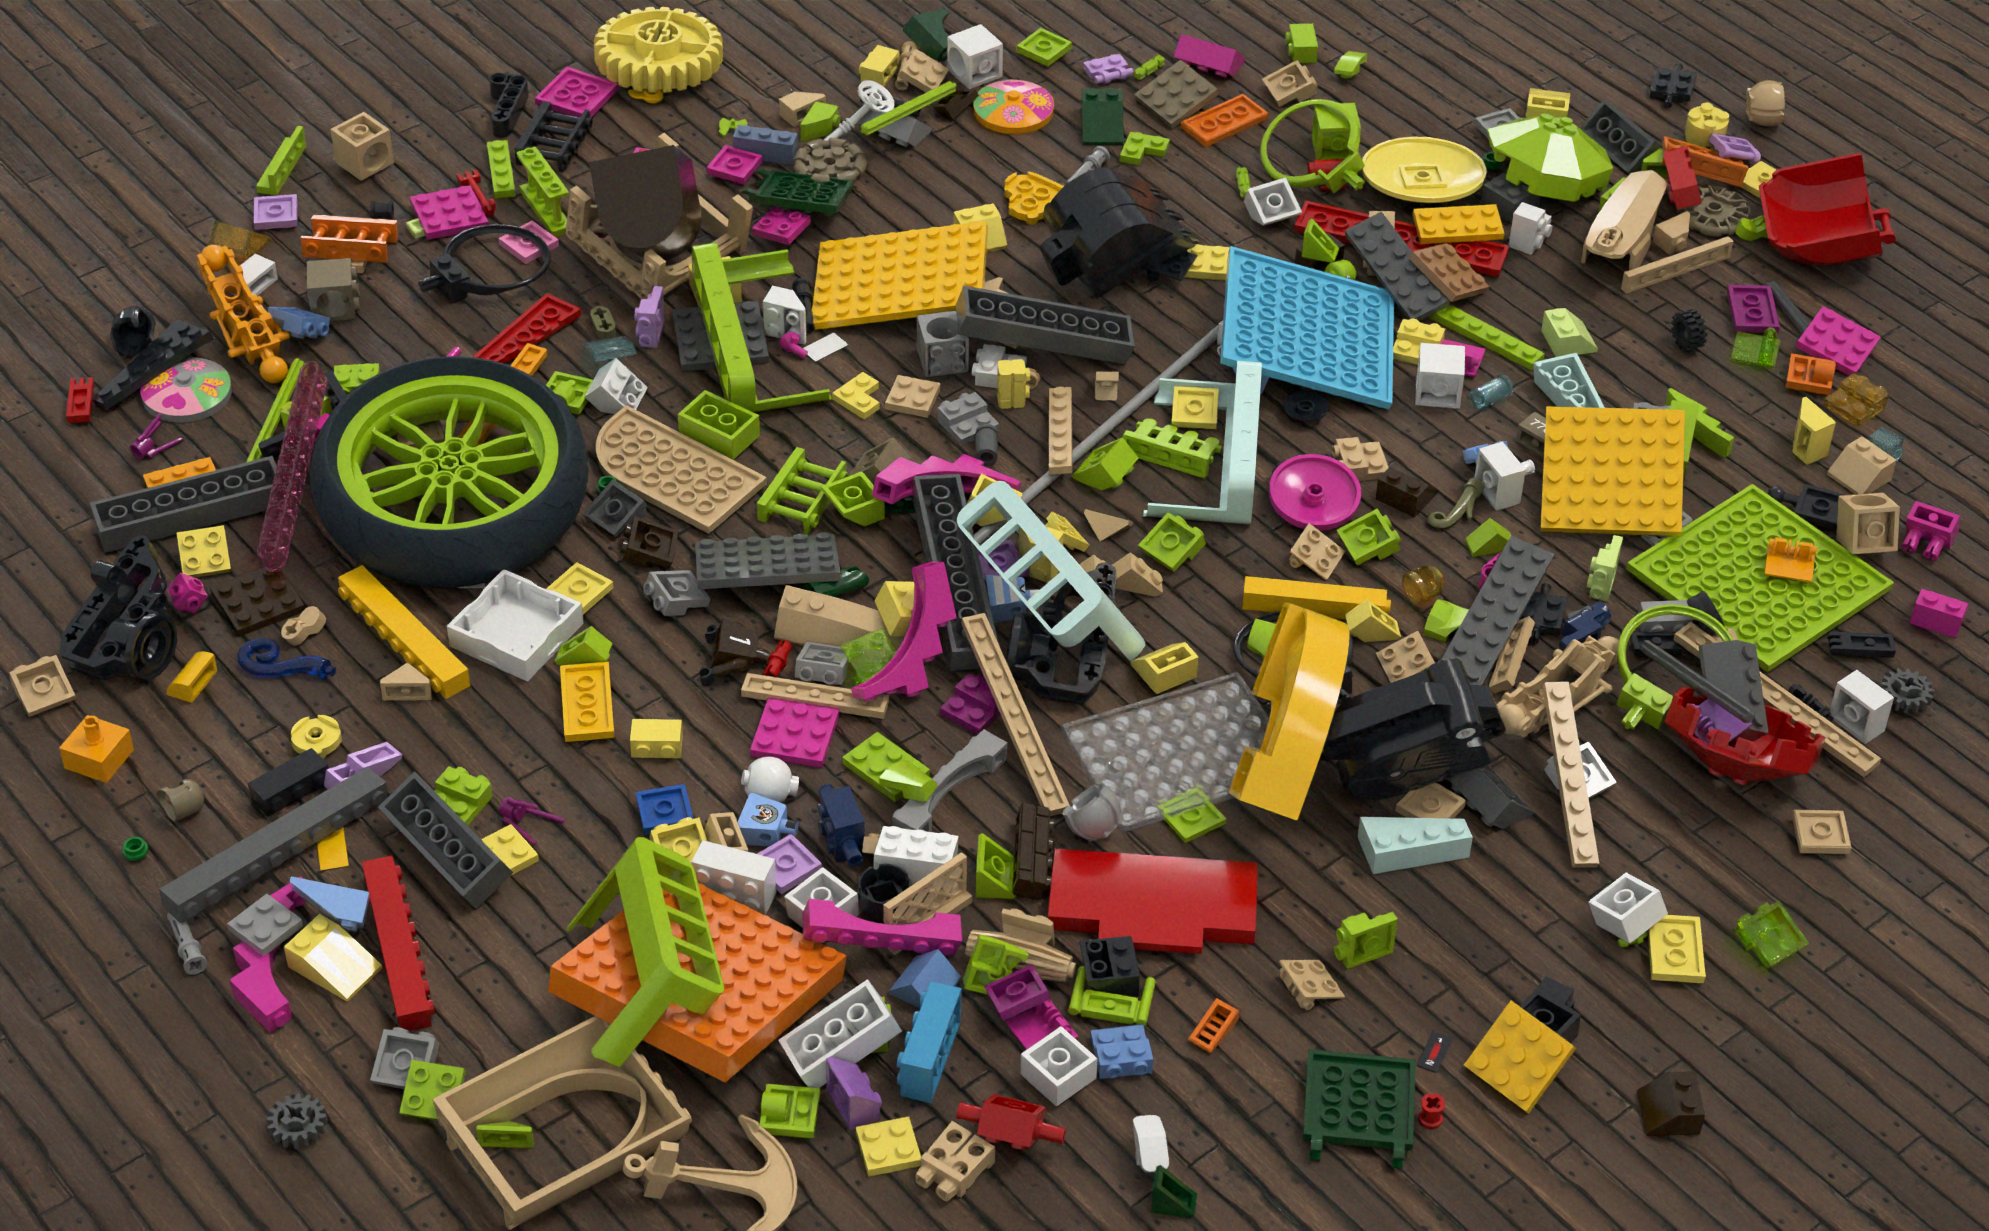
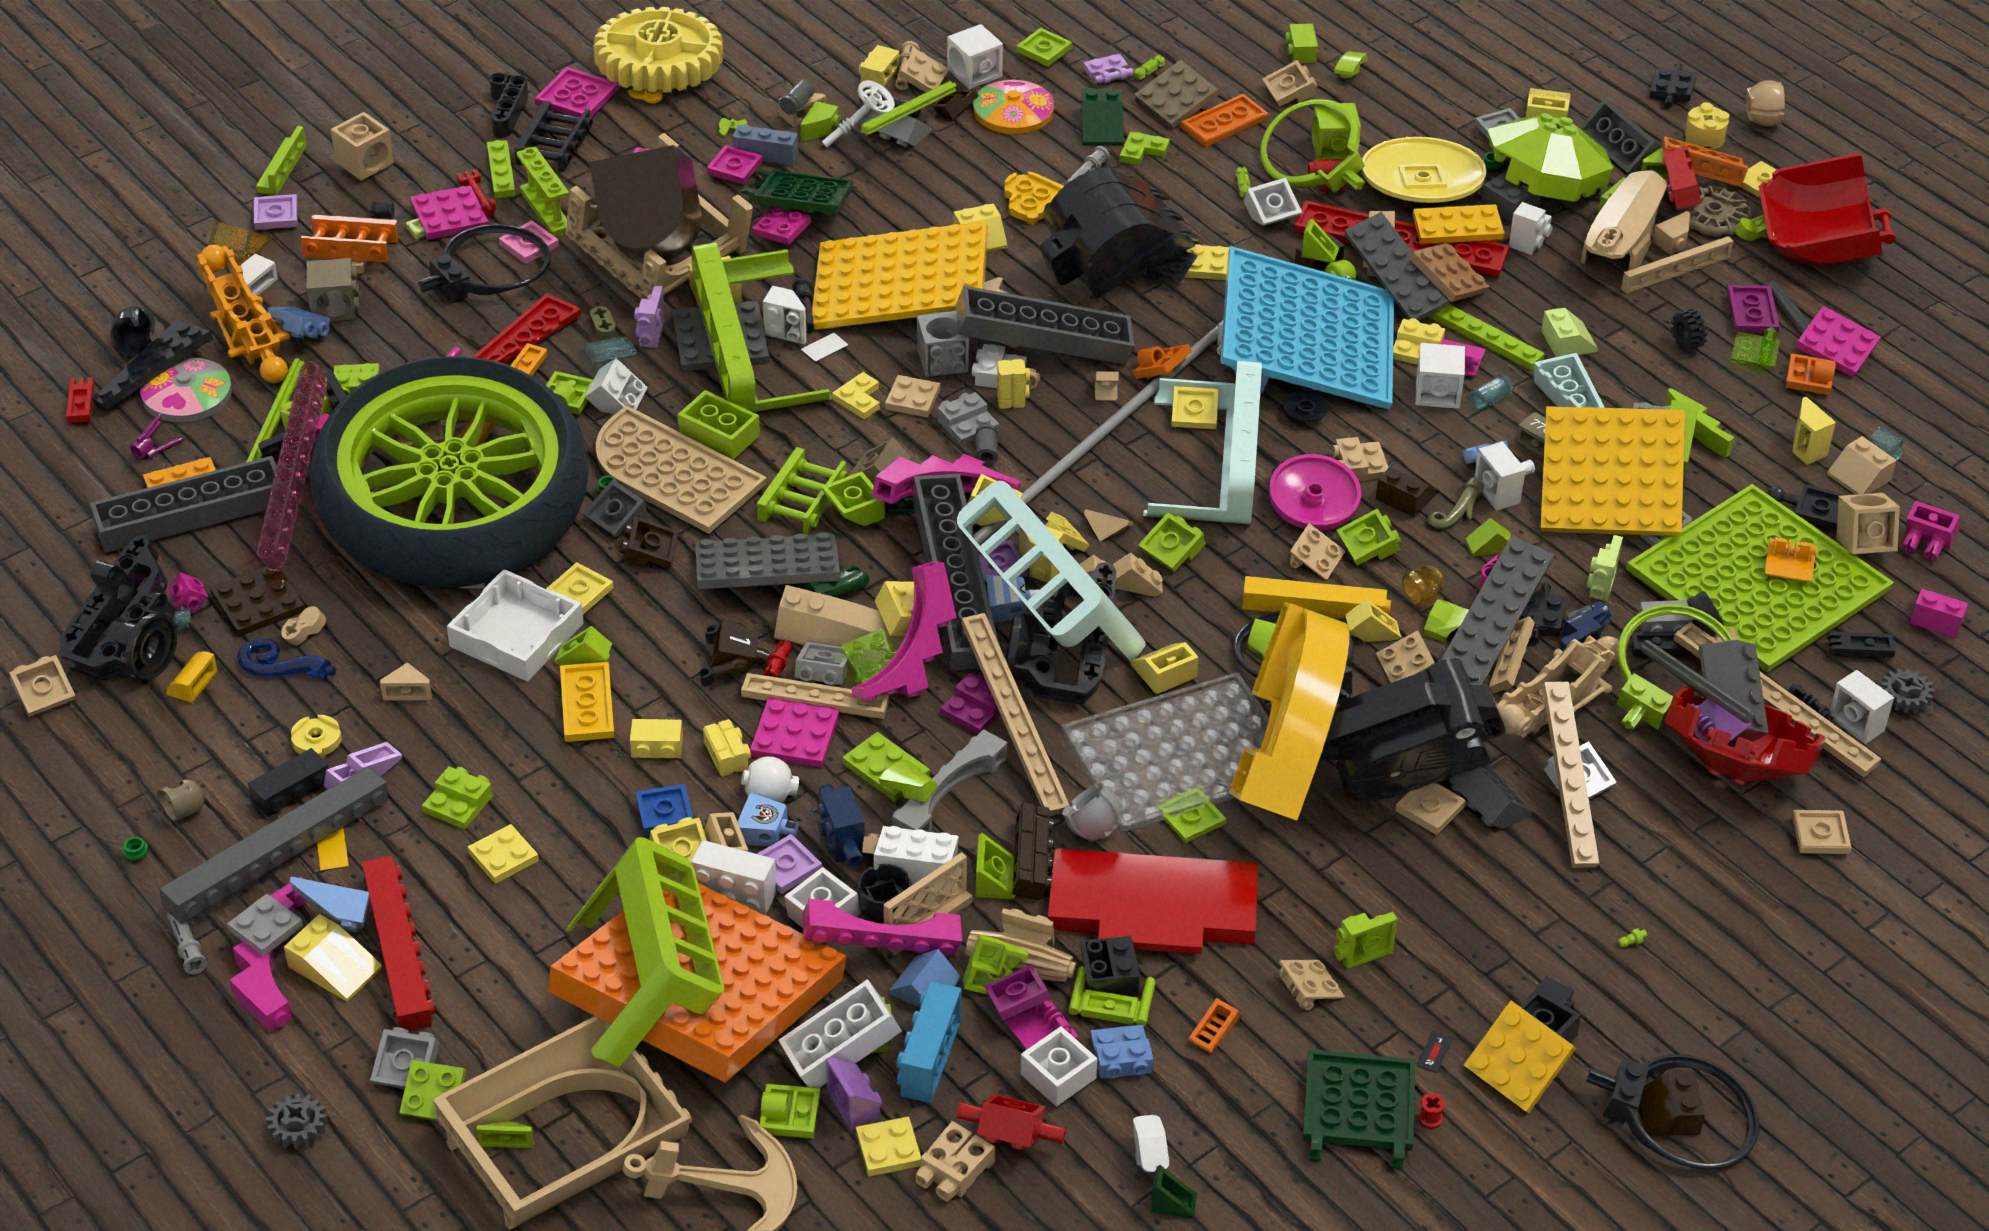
(96, 748): light orange brick -> none
(182, 618): none -> clear light blue plate
(204, 551): light yellow plate -> none
(403, 631): yellow brick -> none
(445, 840): dark grey brick -> none
(515, 810): magenta plant -> none
(675, 591): light grey plate -> none
(726, 747): none -> light yellow brick
(789, 343): dark pink plate -> none
(796, 97): none -> dark grey piece
(815, 156): dark tan plate -> none
(928, 33): dark green arch -> none
(1060, 430): tan plate -> none
(1106, 465): lime slope -> none
(1160, 361): none -> orange plate
(1164, 453): lime fence -> none
(1208, 56): dark pink slope -> none
(1412, 842): light aqua wedge -> none
(1628, 907): white brick -> none
(1628, 1086): none -> black brick
(1676, 949): light yellow plate -> none
(1735, 148): lavender plate -> none
(1770, 933): clear neon green plate -> none
(1857, 399): clear yellow plate -> none

